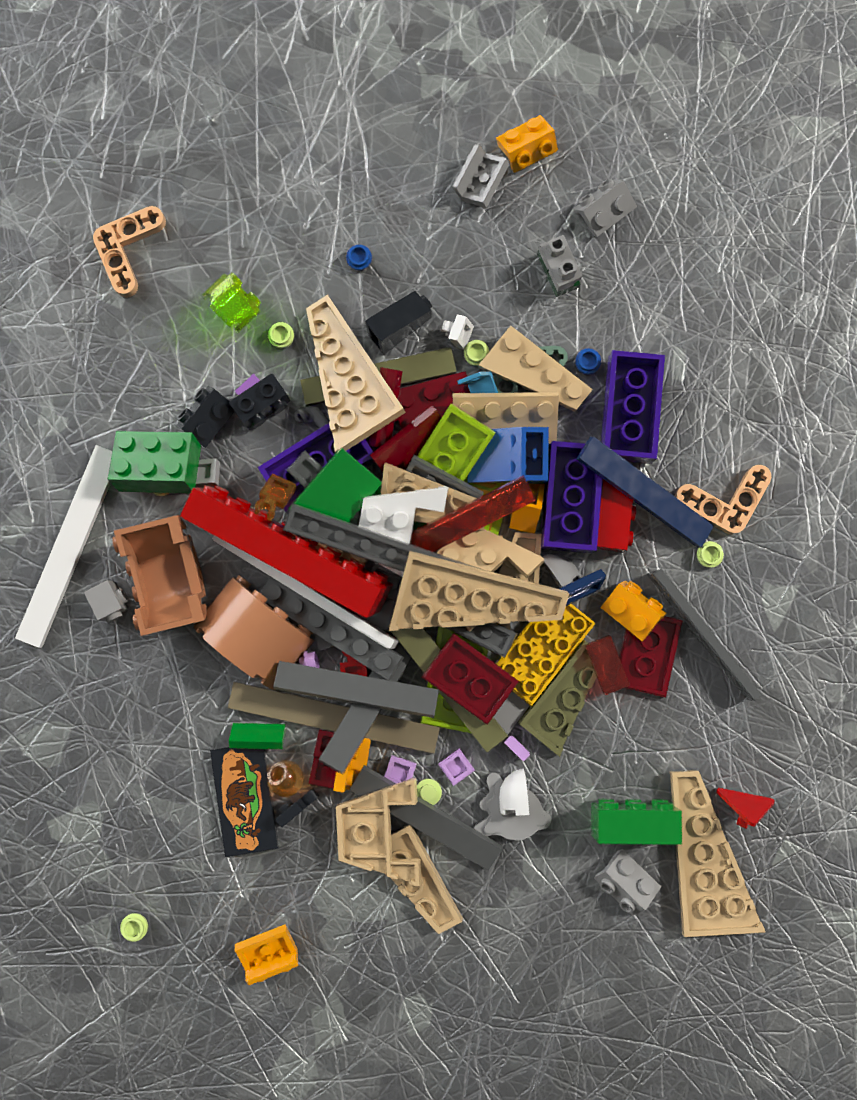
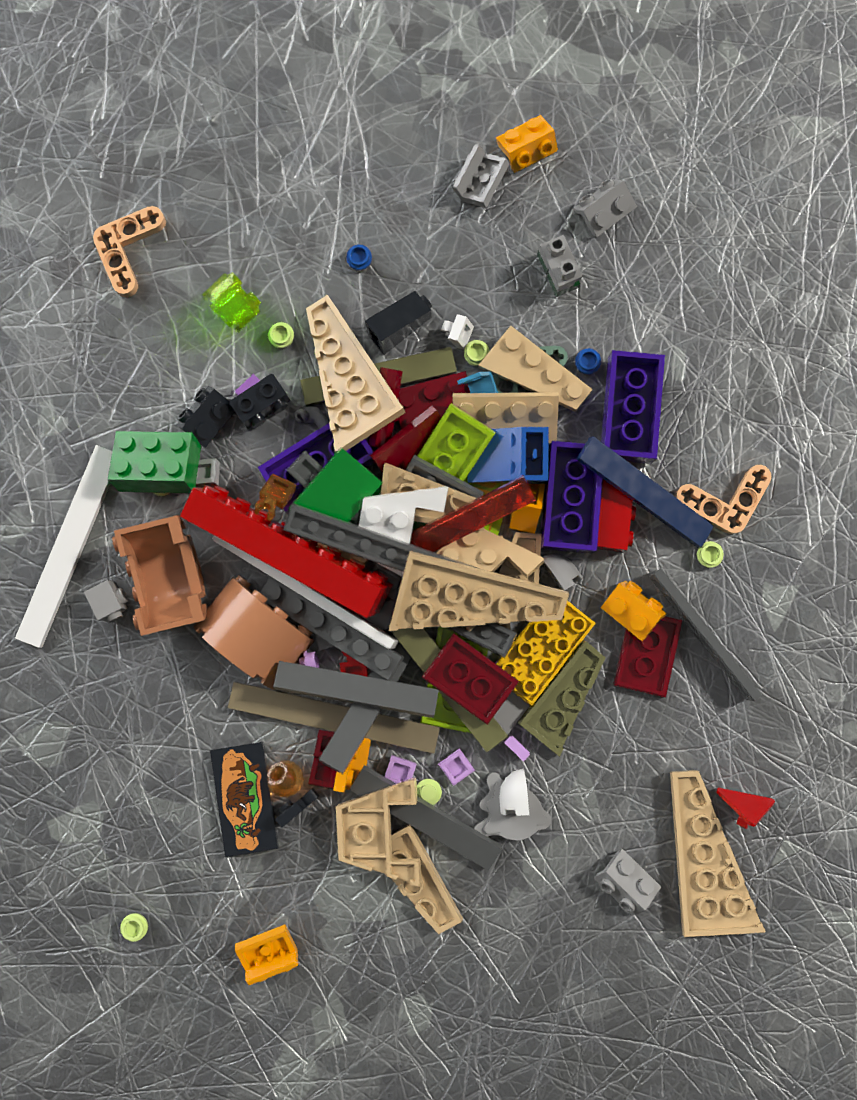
(257, 736): green tile -> none
(584, 586): dark blue tile -> none
(607, 665): clear red tile -> none
(636, 822): green brick -> none

